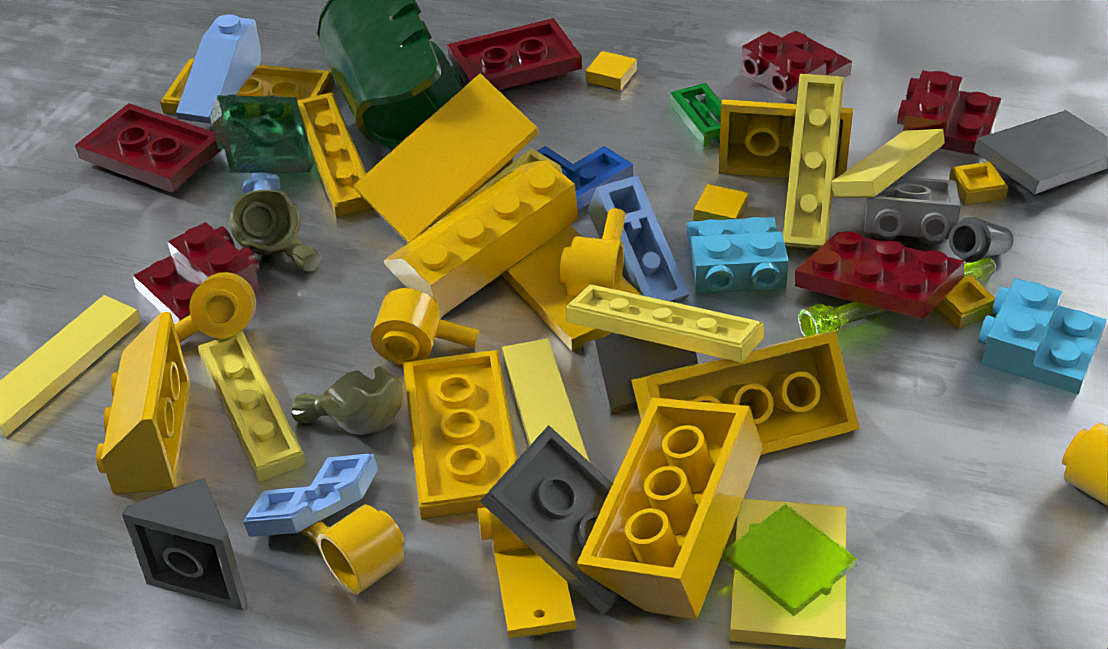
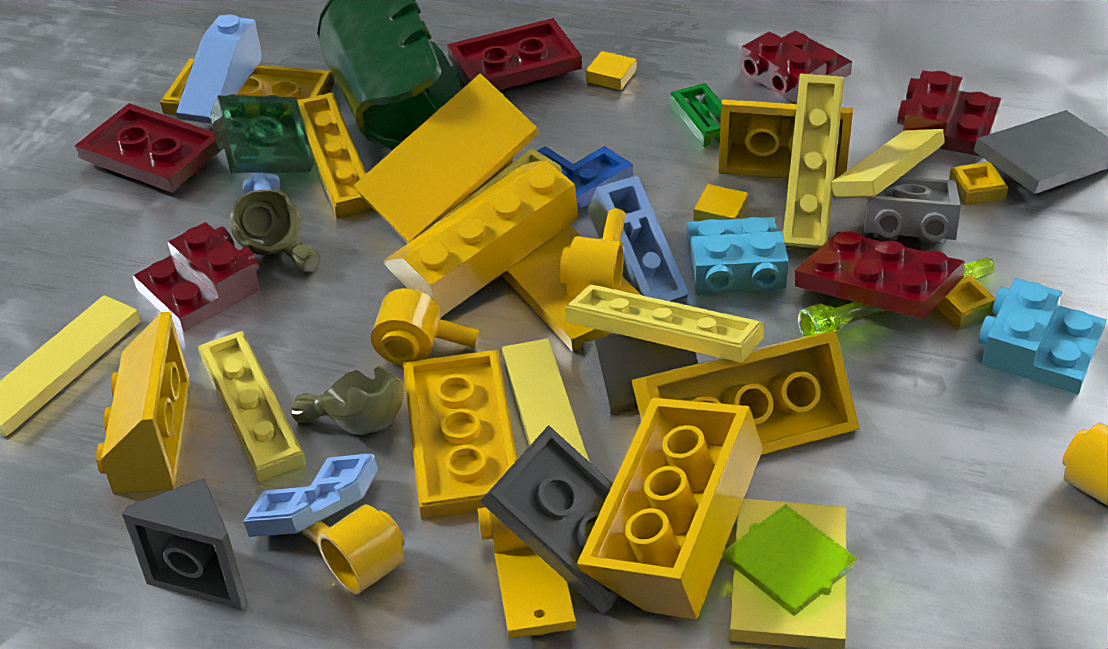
(219, 307): yellow piece -> none
(979, 239): dark grey cone -> none

